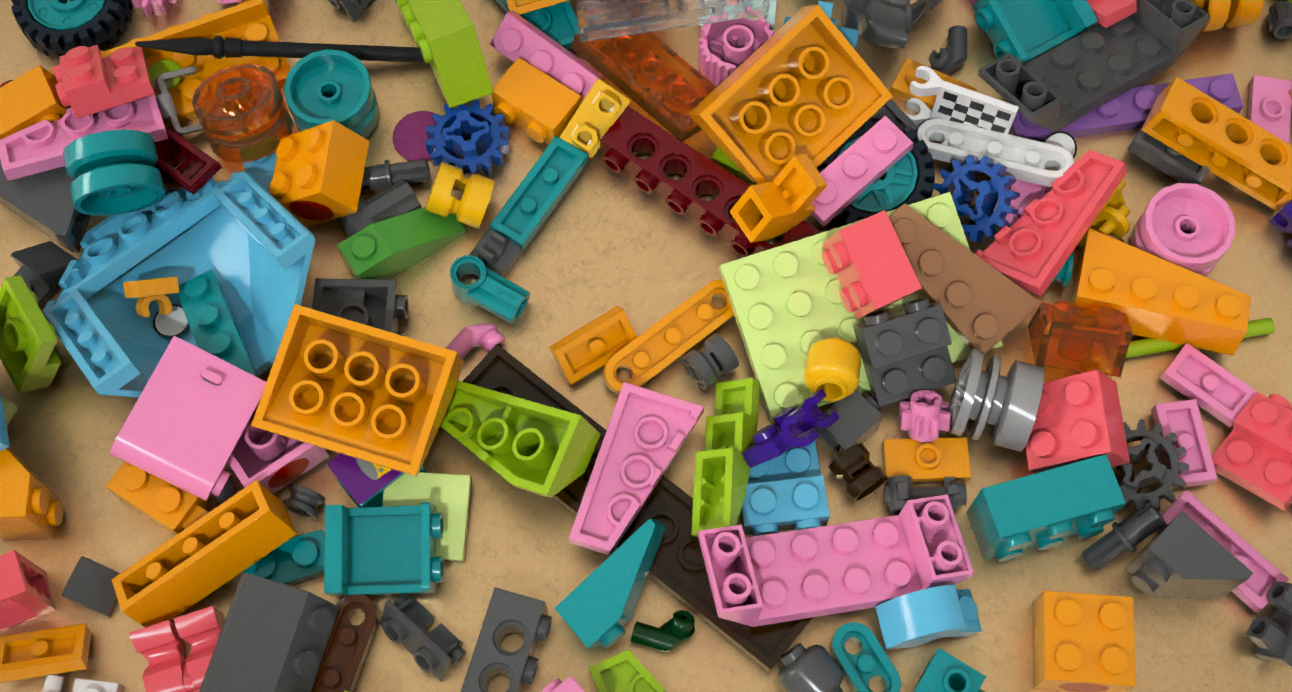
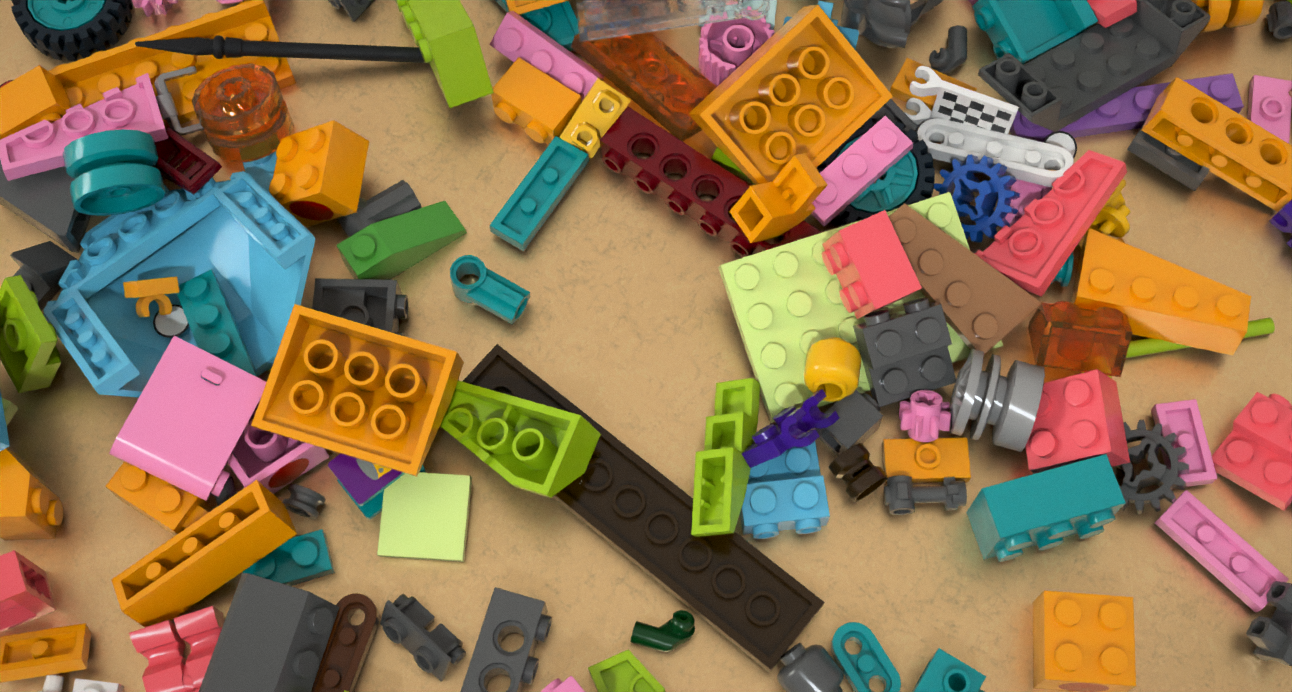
(92, 587): dark grey slope -> none
(101, 83): coral plate -> none
(161, 67): lime sticker -> none
(330, 88): teal wheel -> none
(382, 550): teal panel -> none
(388, 174): dark grey axle -> none
(411, 135): flat silver sticker -> none
(473, 200): yellow wheel -> none
(476, 336): bright pink arm -> none
(484, 128): blue gear -> none
(497, 252): dark grey tile -> none
(592, 344): light orange plate -> none
(611, 592): teal slope -> none
(633, 457): bright pink wing -> none
(669, 337): light orange plate -> none
(710, 361): dark grey wheel -> none
(834, 565): bright pink slope -> none
(927, 616): medium azure brick -> none
(1124, 536): dark grey axle -> none
(1186, 227): bright pink wheel -> none
(1186, 564): dark grey slope -> none
(1209, 384): bright pink plate -> none

